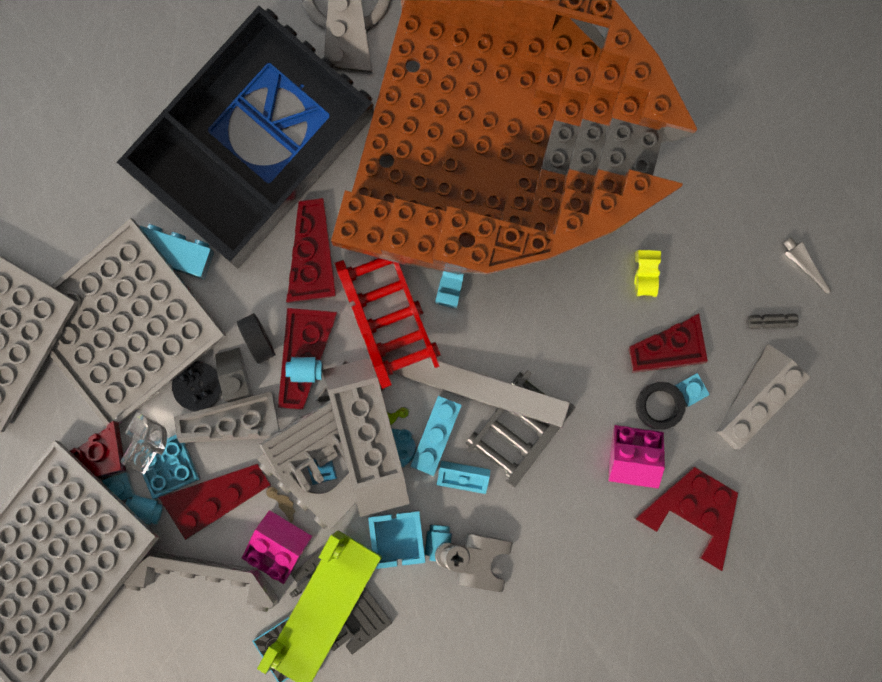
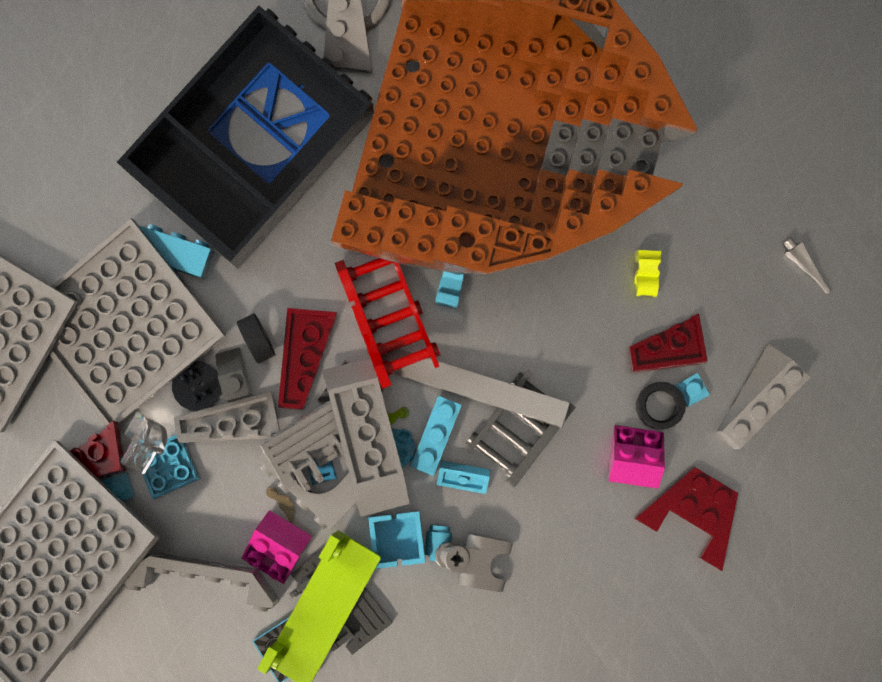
(146, 509): medium azure brick -> none
(210, 500): dark red wing -> none
(304, 369): medium azure brick -> none
(311, 263): dark red wing -> none
(773, 321): dark grey axle -> none

